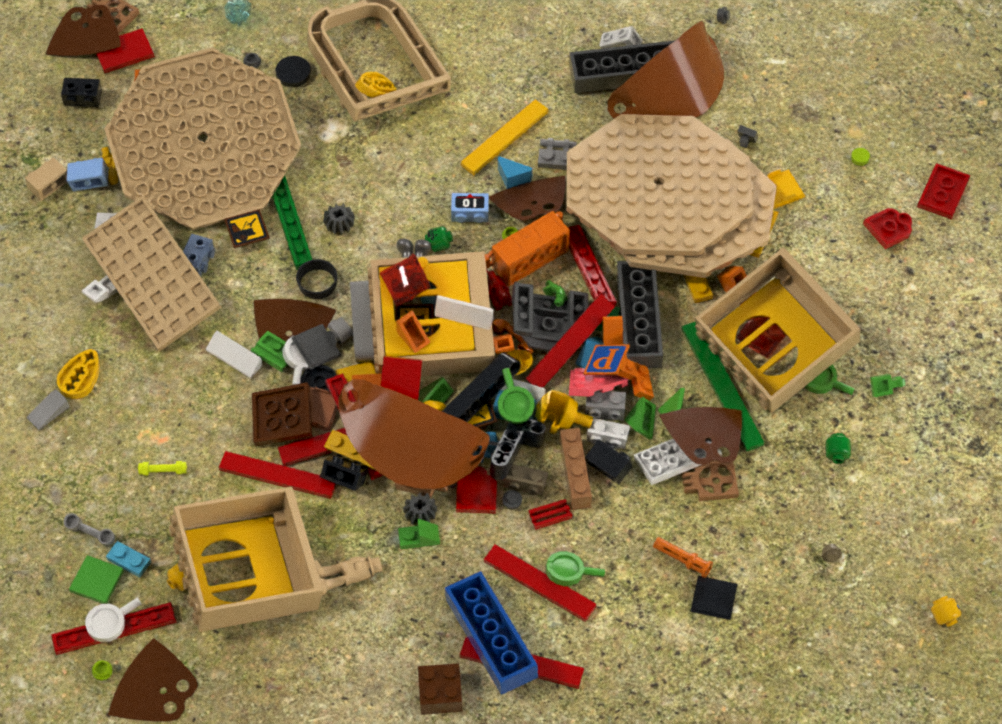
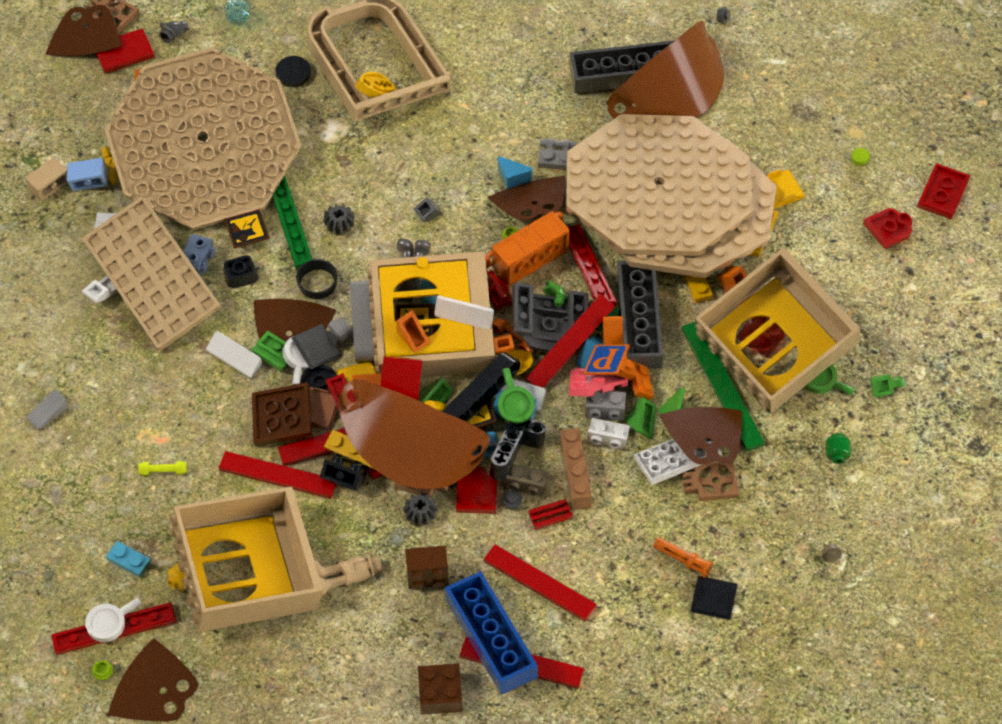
(74, 523): light grey bar -> none
(81, 92): black brick -> none
(86, 381): yellow piece -> none
(96, 580): bright green tile -> none
(172, 30): none -> dark grey animal
(240, 272): none -> black piece
(252, 59): dark grey plate -> none
(405, 280): clear red slope -> none
(419, 536): bright green slope -> none
(427, 209): none -> dark grey slope
(427, 567): none -> reddish brown brick
(439, 238): green head -> none
(470, 207): light blue brick -> none
(504, 137): yellow tile -> none
(561, 411): yellow piece -> none
(567, 569): bright green piece -> none
(609, 461): black brick -> none
(625, 35): white bracket -> none
(747, 135): dark grey tile -> none
(946, 611): yellow head -> none

